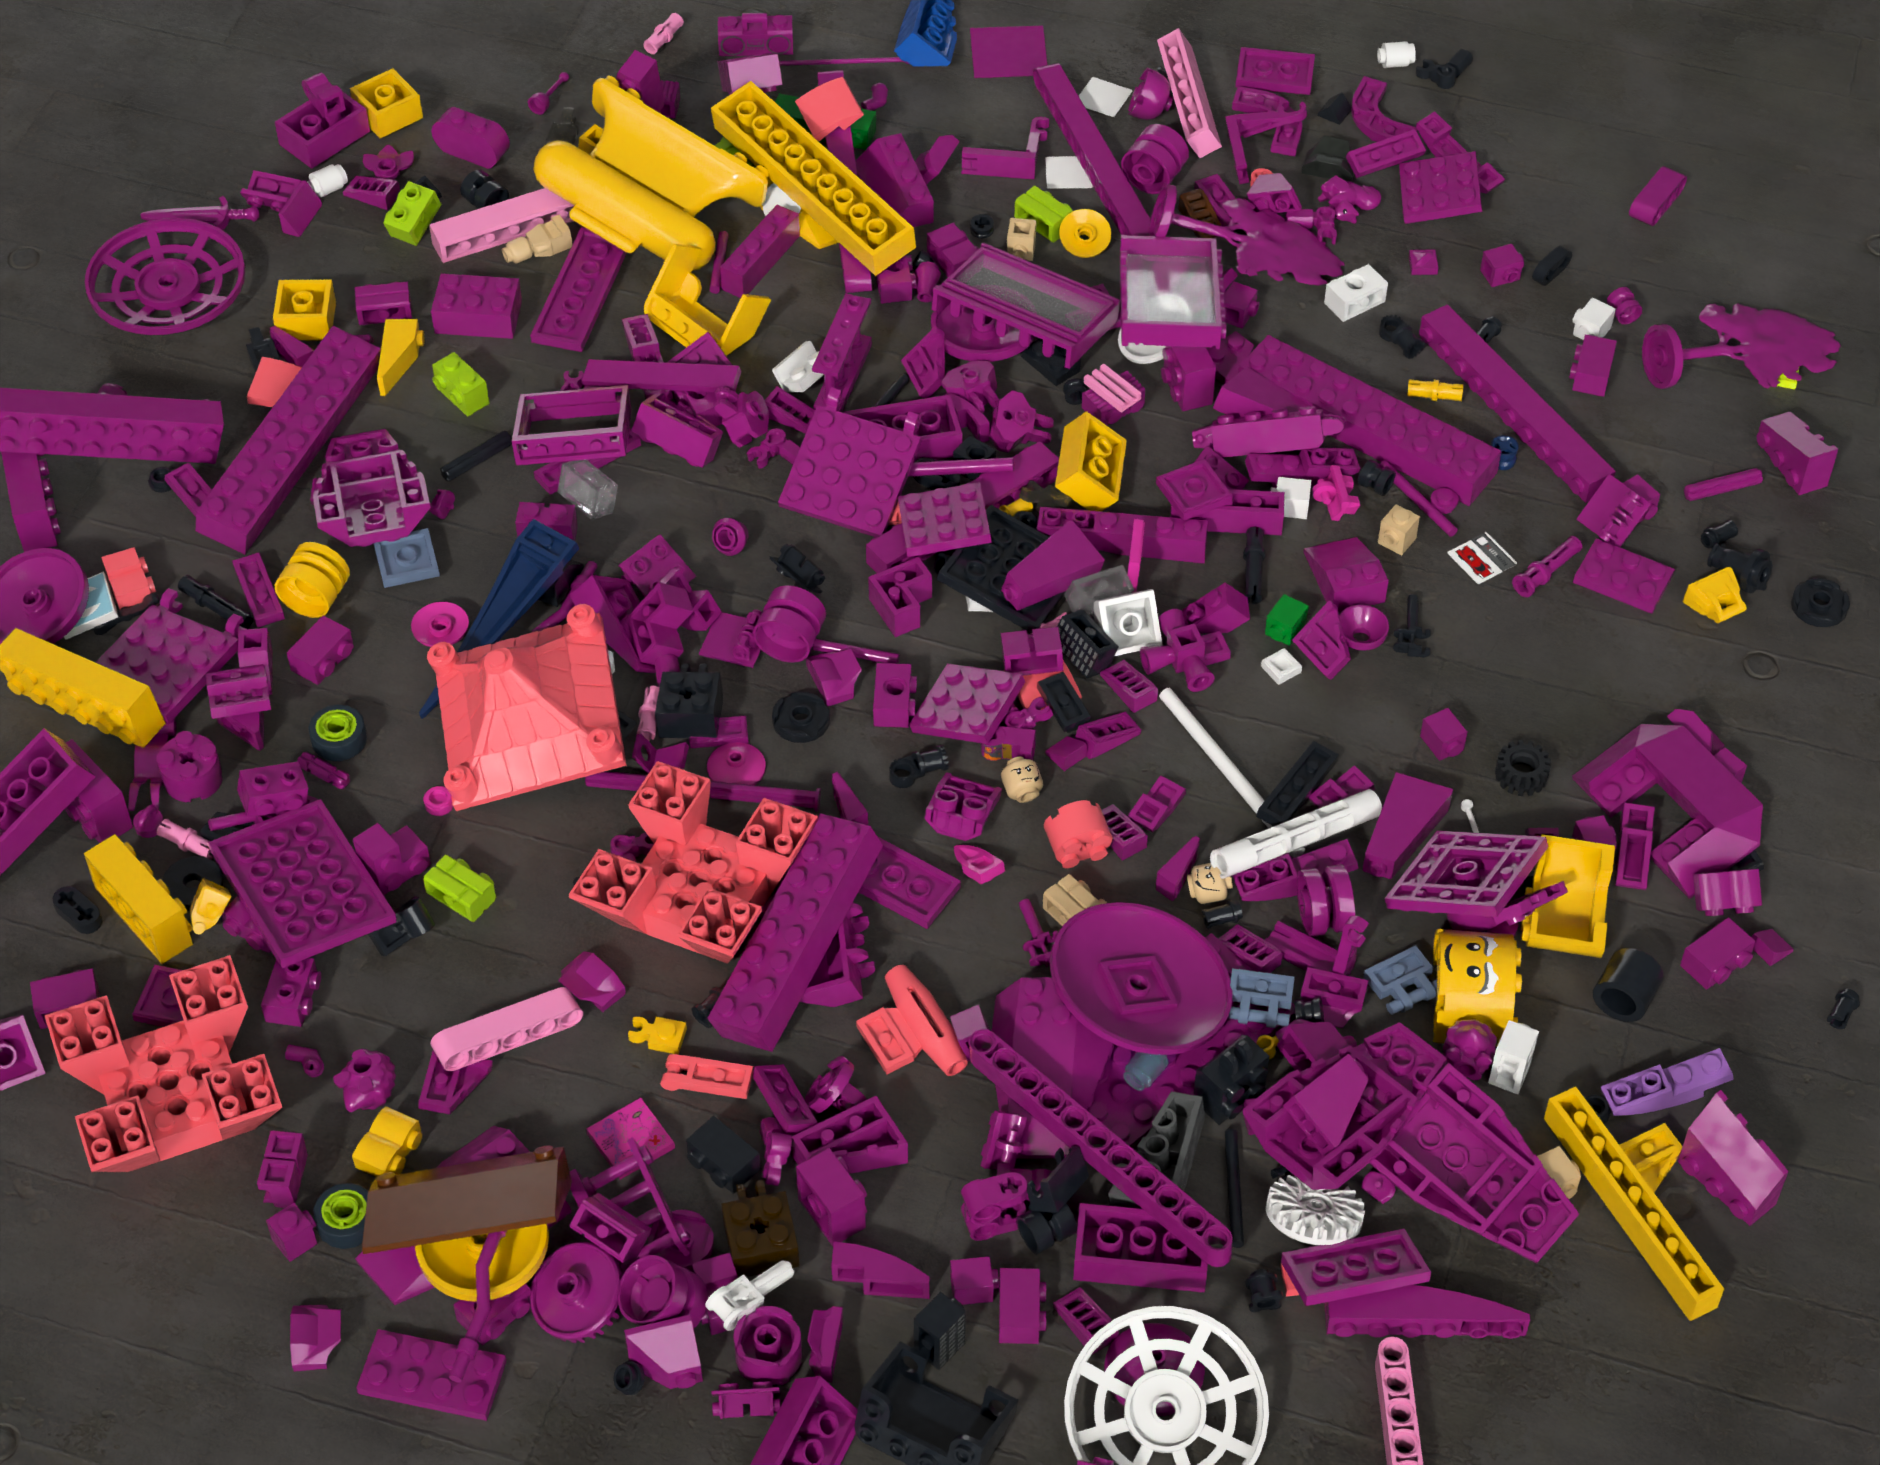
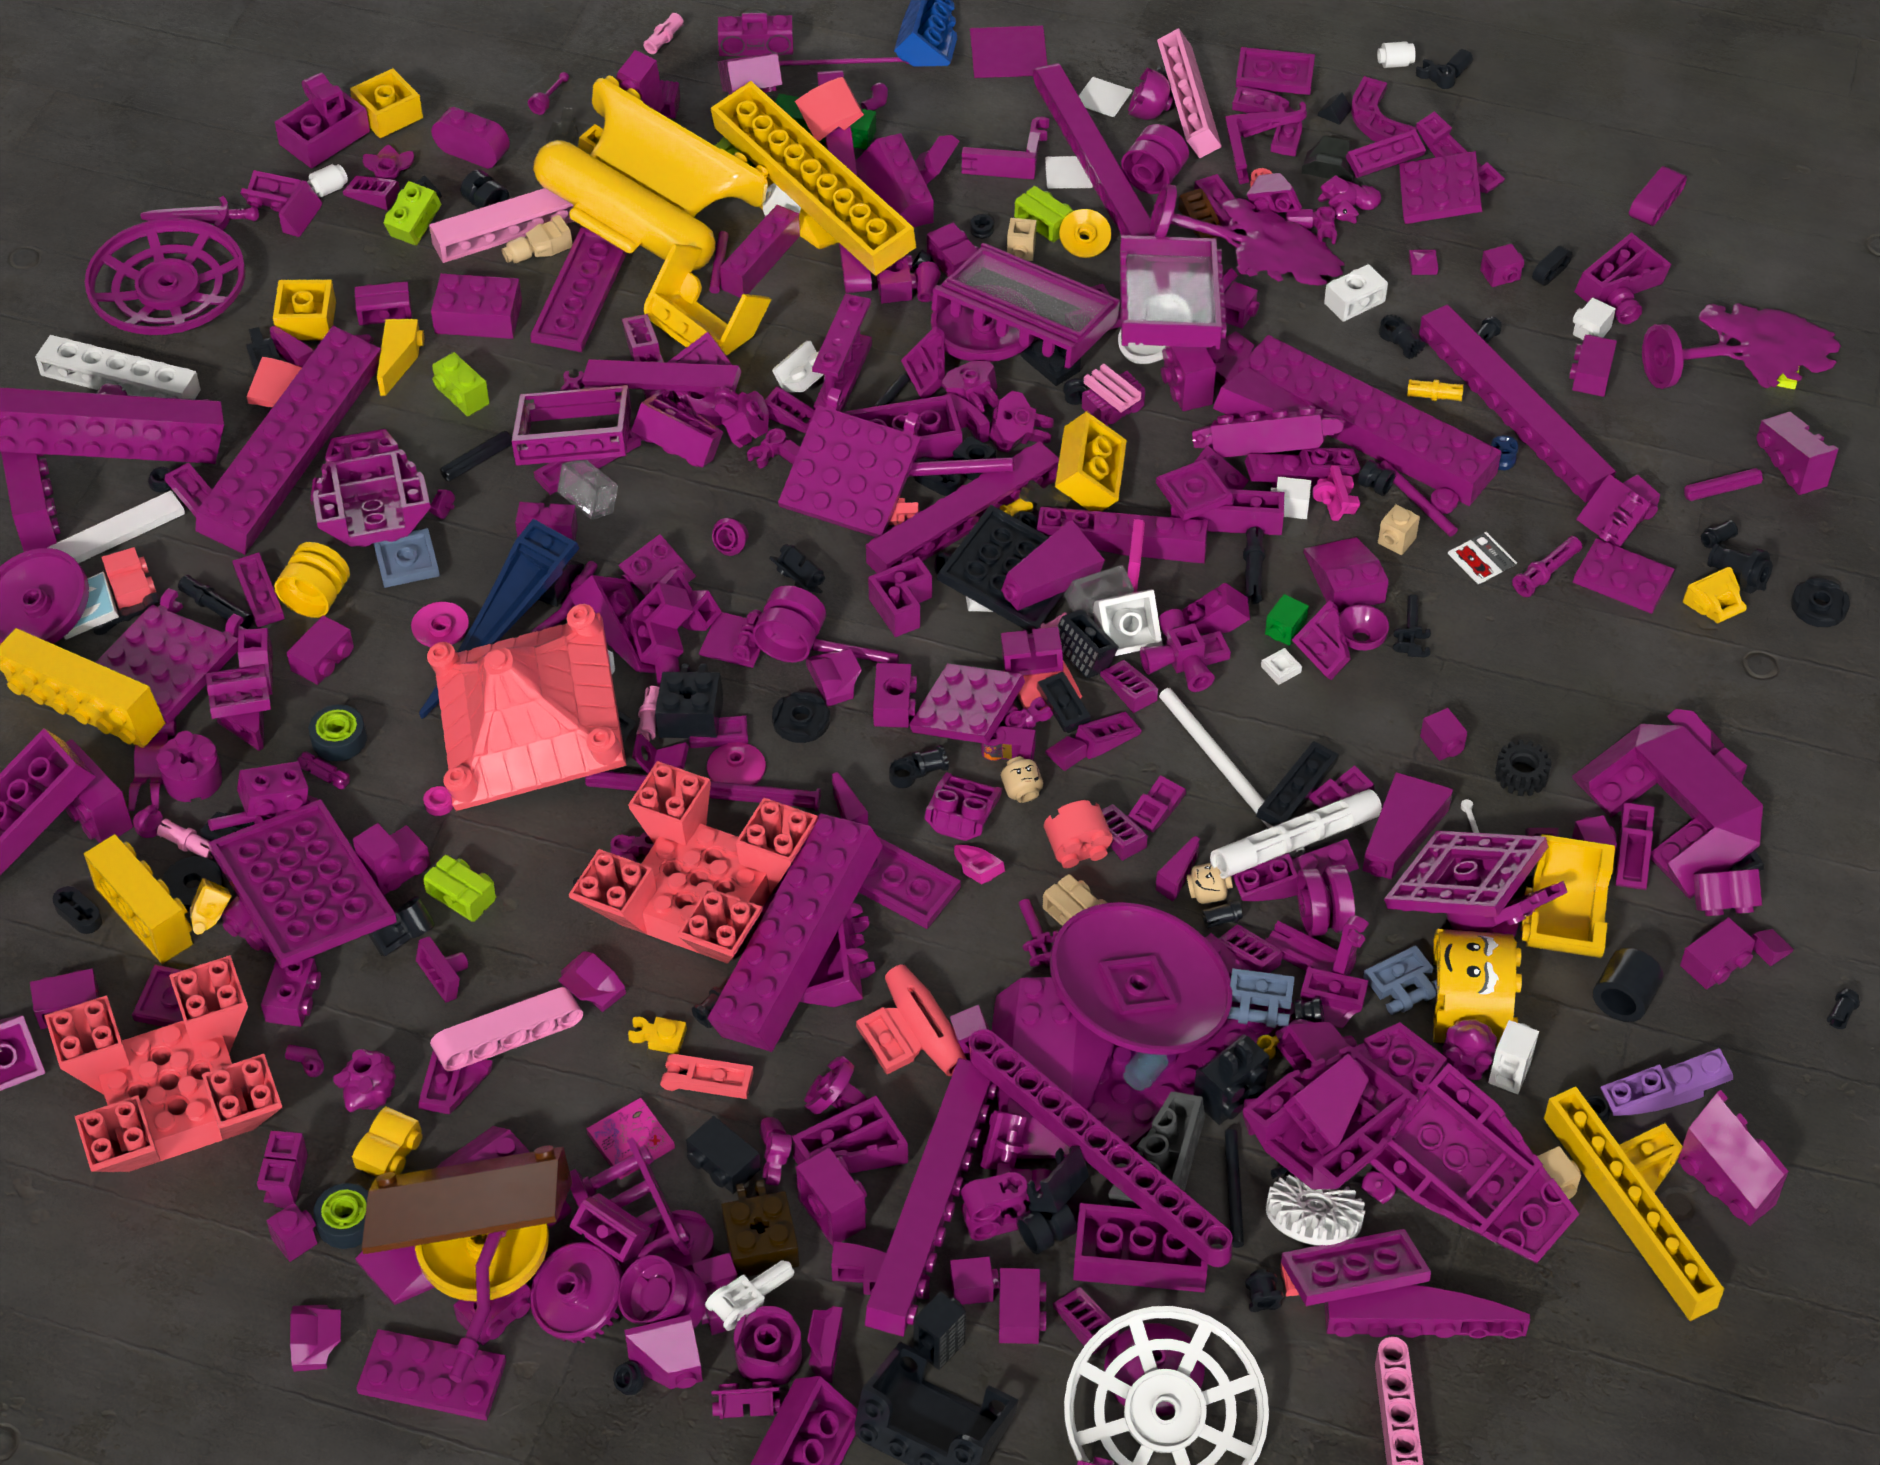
(96, 366): none -> white brick
(121, 527): none -> white tile
(441, 969): none -> magenta tile
(784, 1098): magenta plate -> none
(930, 1201): none -> magenta brick
(944, 519): magenta plate -> none
(1625, 265): none -> magenta wedge

